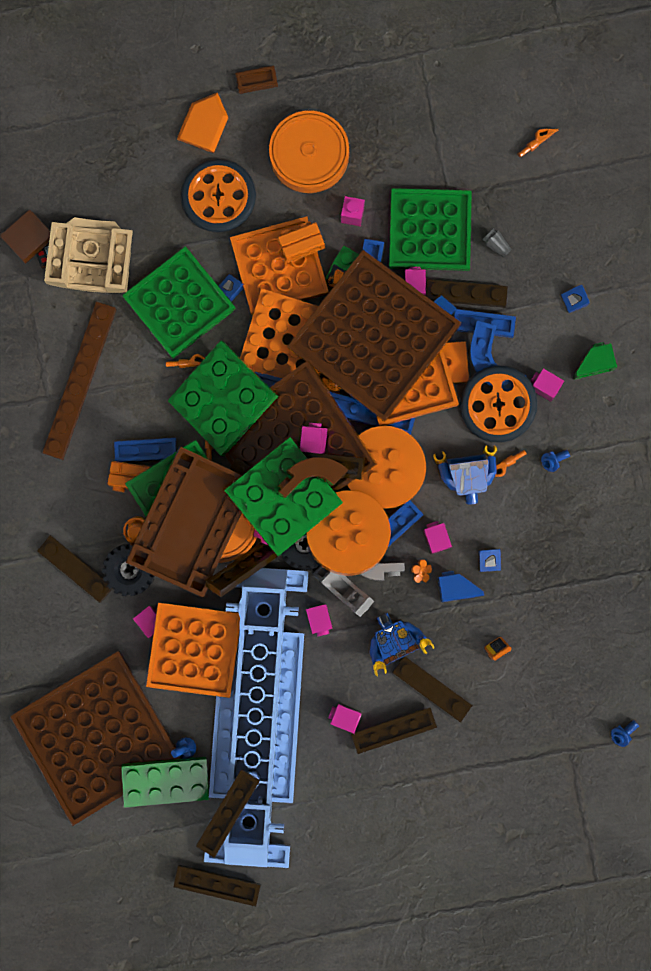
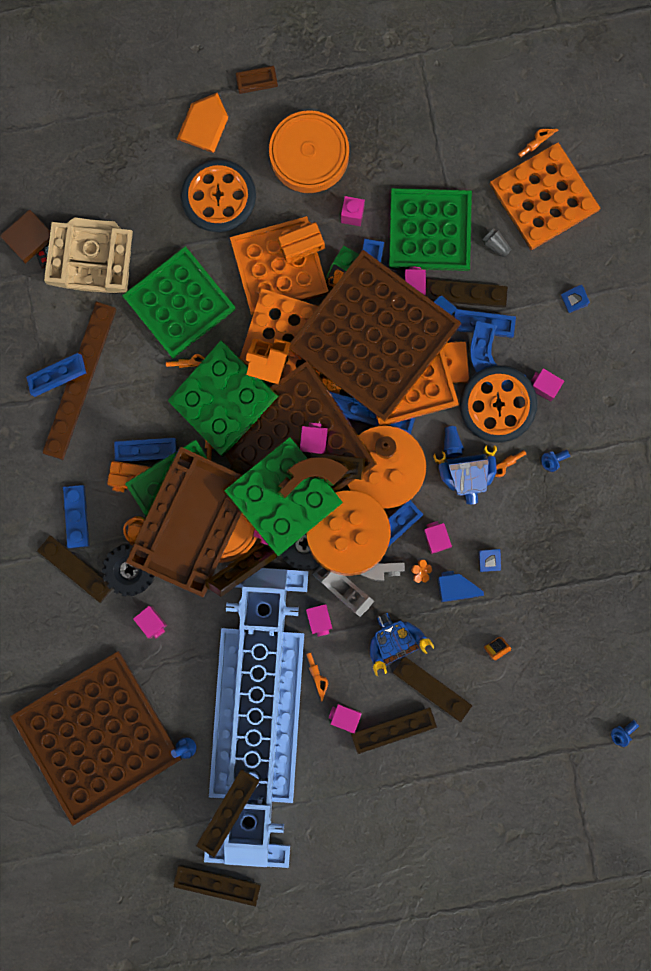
(56, 374): none -> blue plate
(76, 516): none -> blue plate
(165, 781): green plate -> none
(193, 650): orange piece -> none
(231, 287): blue slope -> none
(267, 359): none -> orange plate
(316, 676): none -> orange hand
(389, 450): none -> reddish brown tile
(452, 443): none -> blue cone
(565, 173): none -> orange piece
(597, 361): green slope -> none

